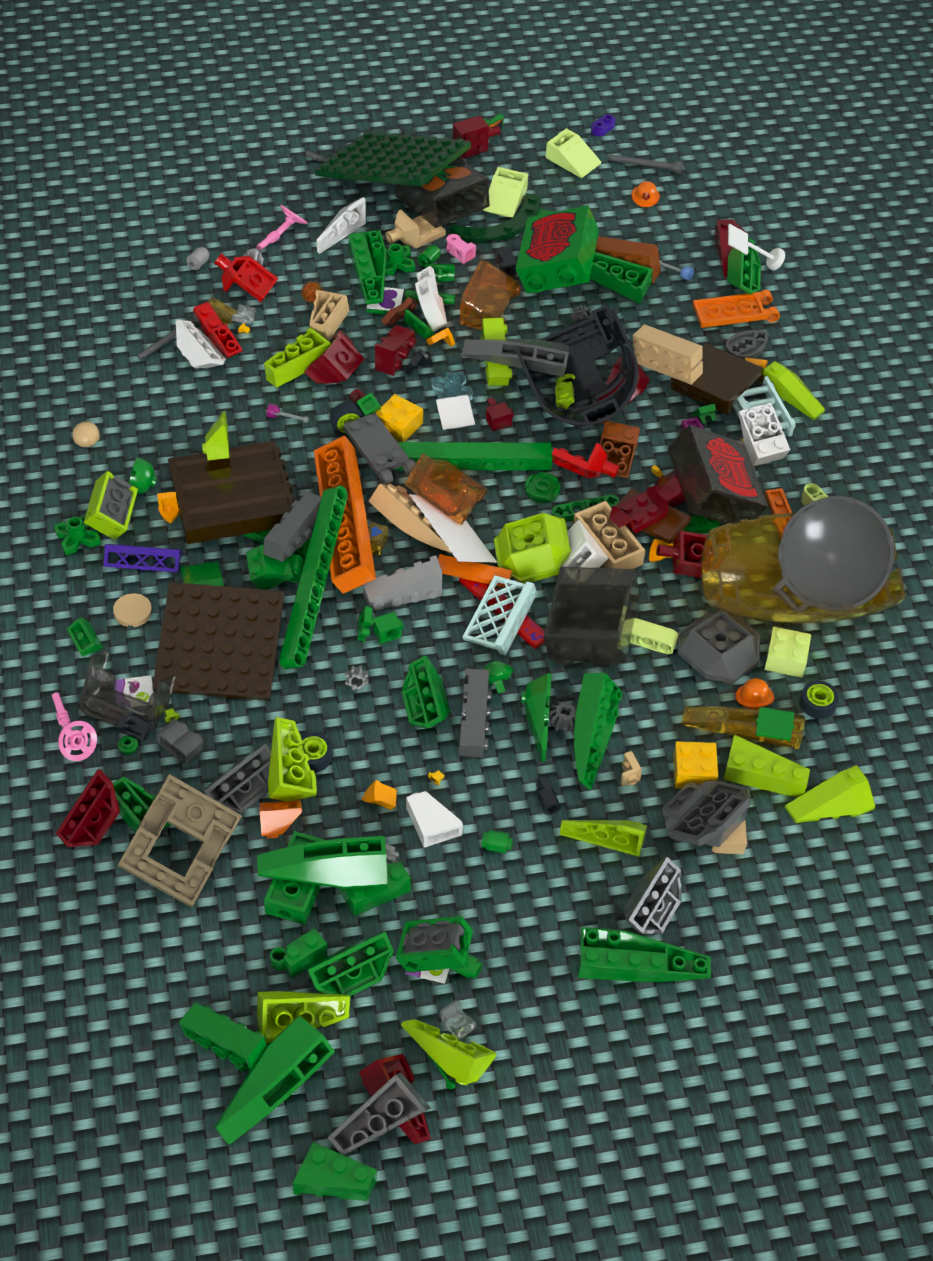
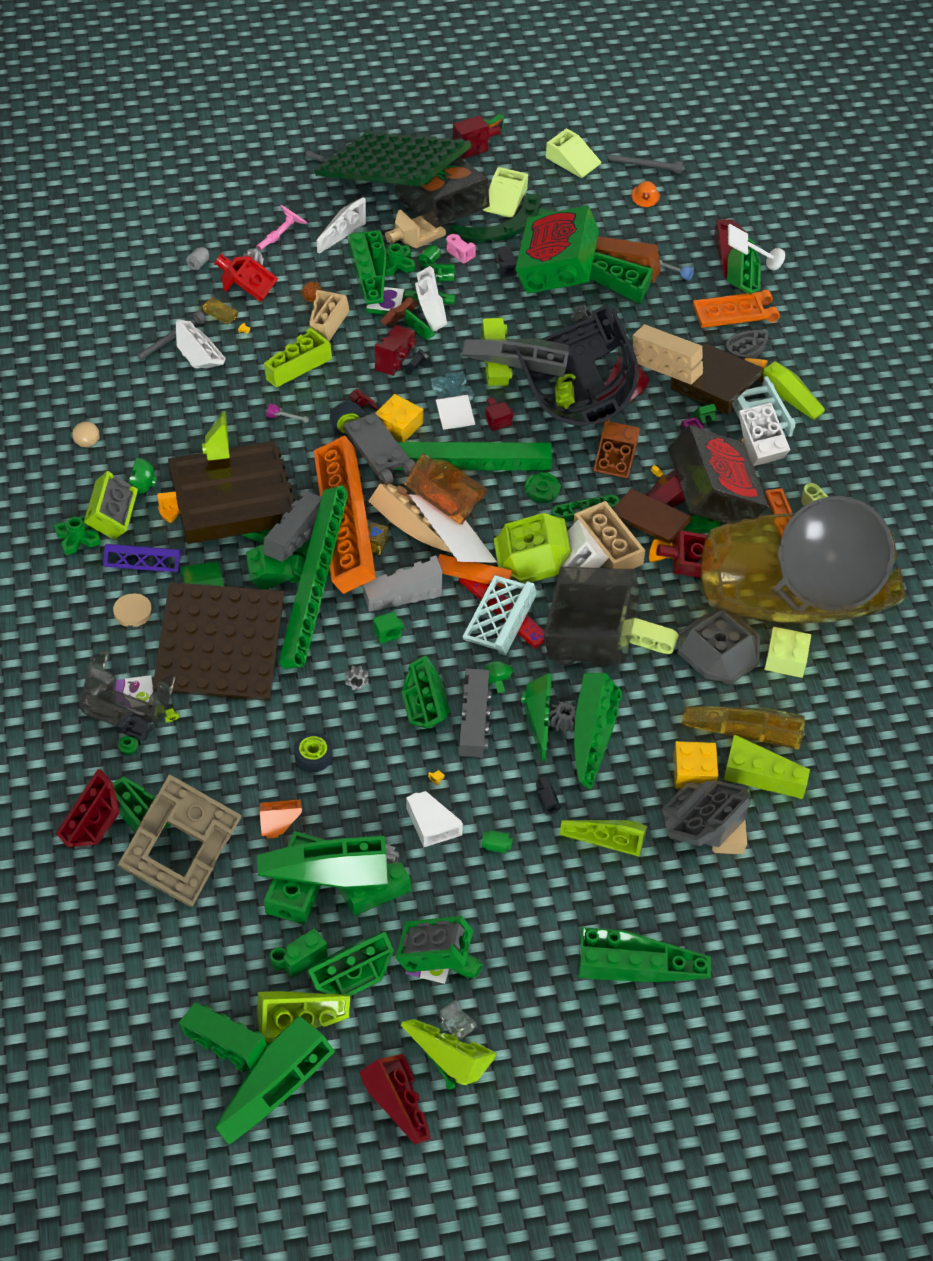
(73, 737): bright pink dish -> none
(84, 637): green slope -> none
(180, 741): dark grey brick -> none
(216, 331): red slope -> none
(242, 782): dark grey wedge -> none
(245, 314): clear bracket -> none
(289, 767): lime wedge -> none
(334, 1175): green wedge -> none
(336, 362): dark red piece -> none
(364, 622): green plate -> none
(368, 404): green tile -> none
(381, 795): light orange tile -> none
(381, 1113): dark grey wedge -> none
(445, 334): light orange tile -> none
(487, 295): clear orange windscreen -> none
(597, 463): red plate -> none
(603, 125): dark purple plate -> none
(631, 769): tan bracket -> none
(644, 508): dark red piece -> none
(655, 899): dark grey wedge -> none
(754, 694): orange hat -> none
(775, 724): green piece -> none
(819, 699): black wheel -> none
(838, 796): lime wedge -> none

